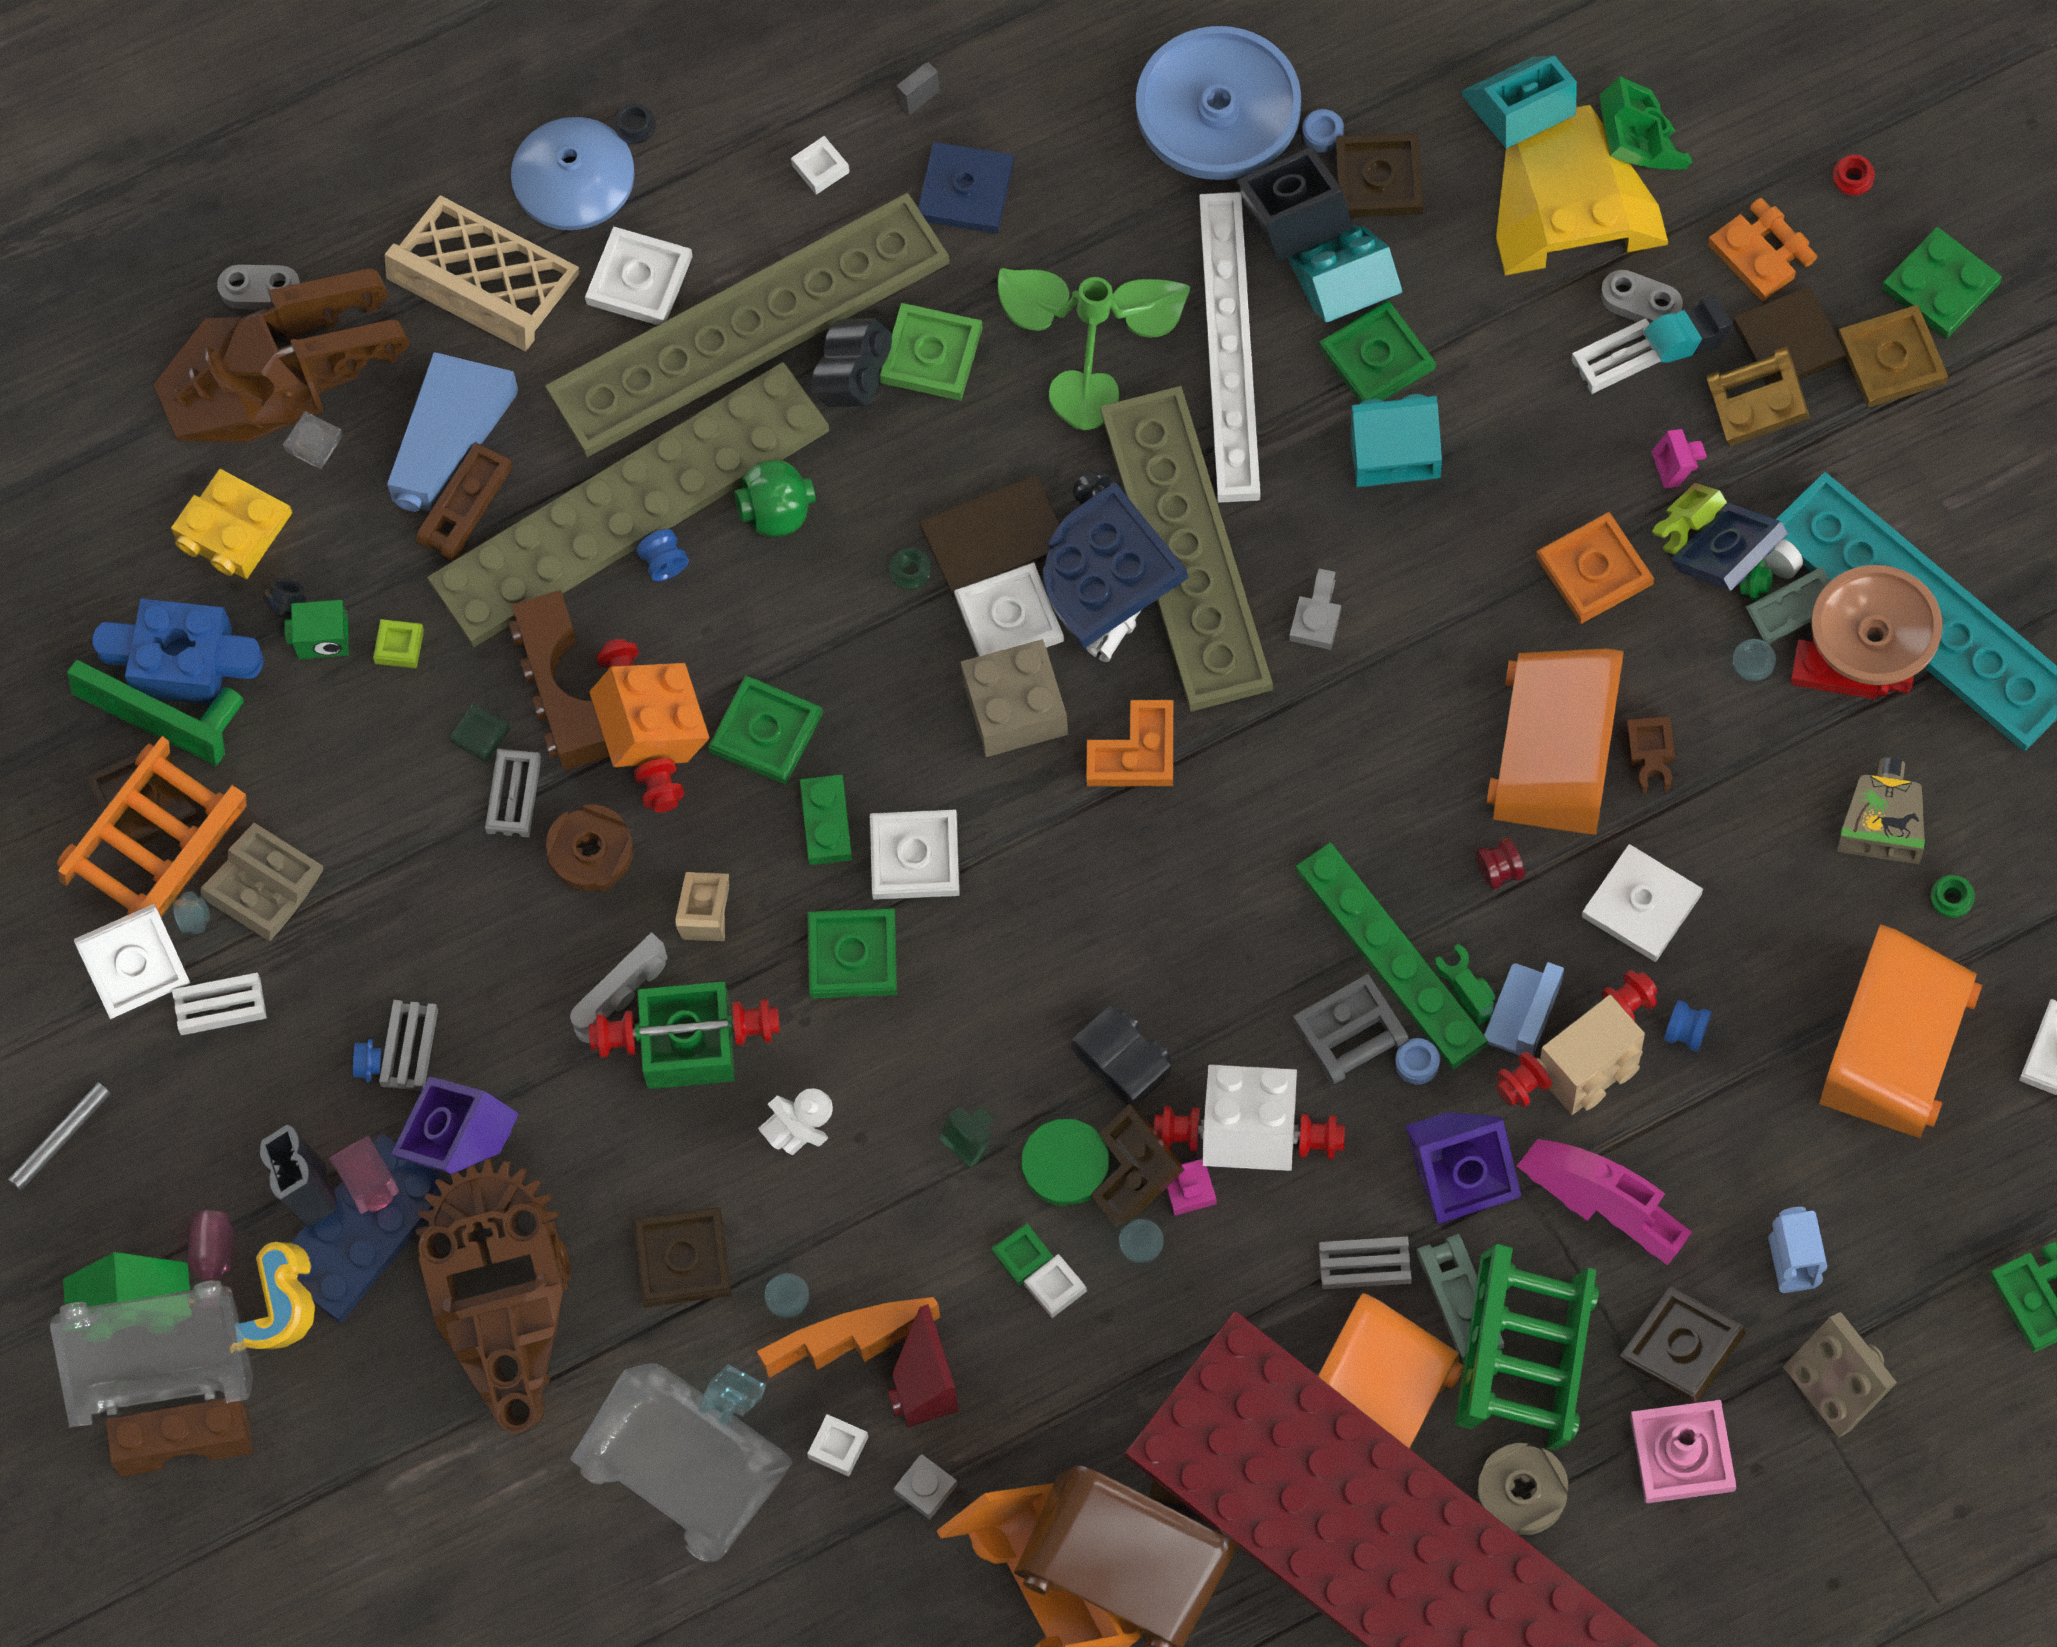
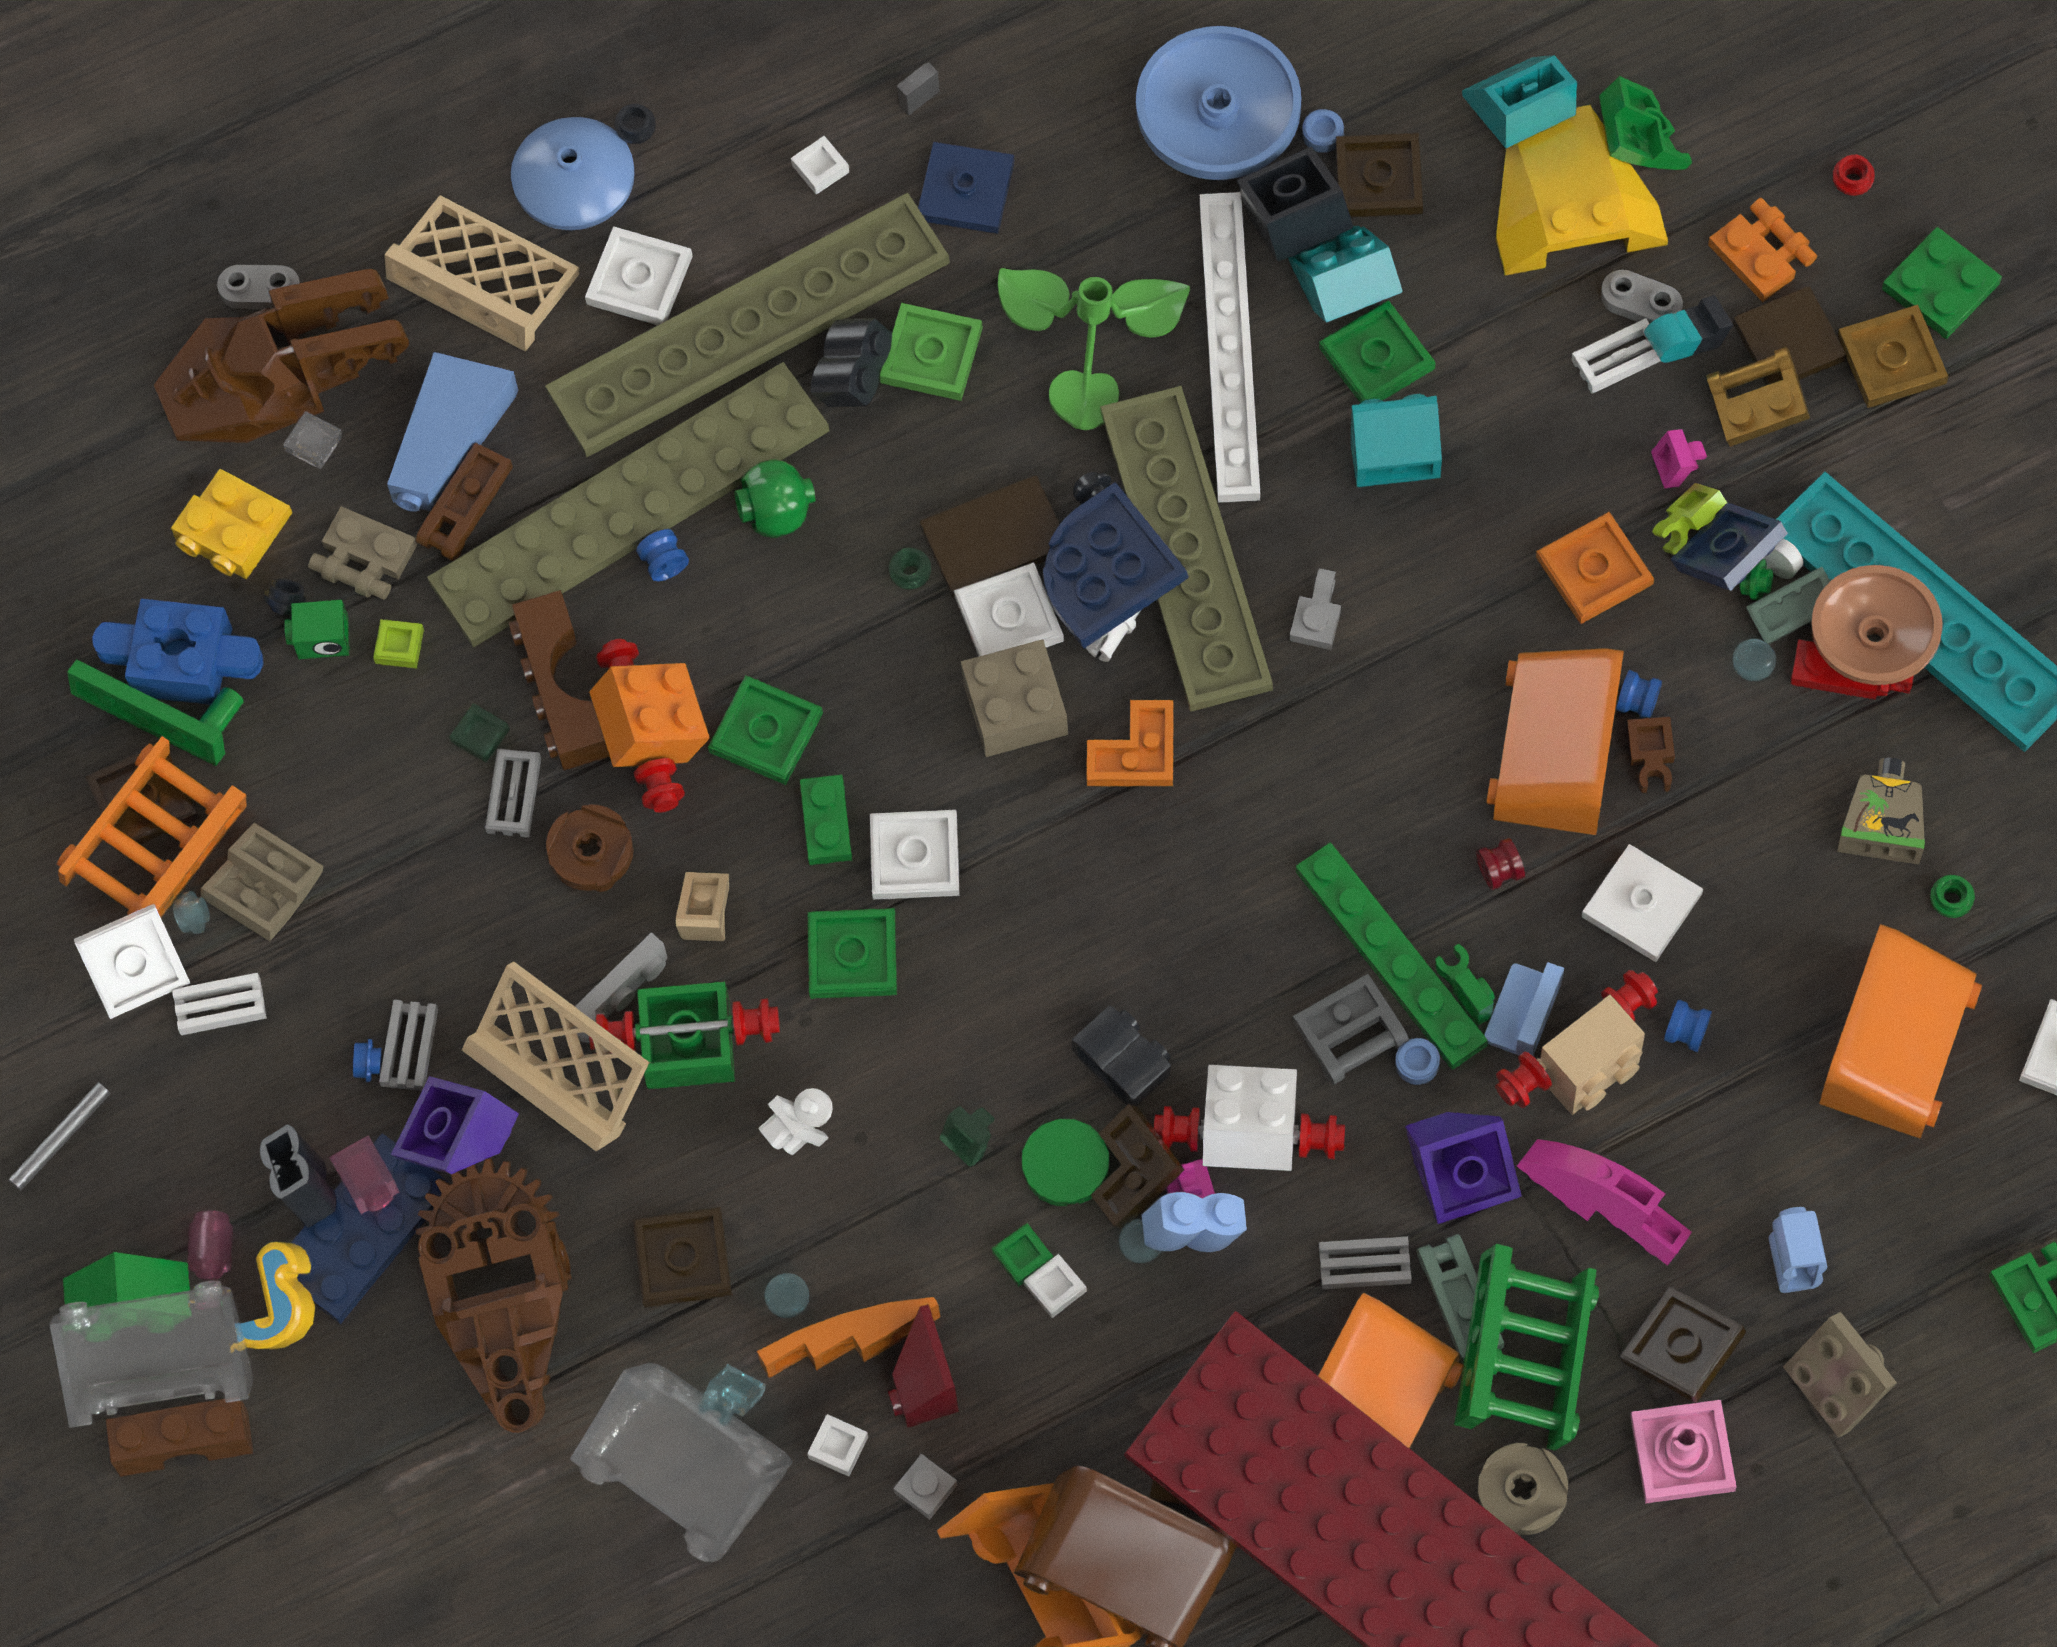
(365, 542): none -> dark tan plate
(544, 1081): none -> tan fence
(1194, 1222): none -> light blue brick
(1638, 695): none -> blue wheel

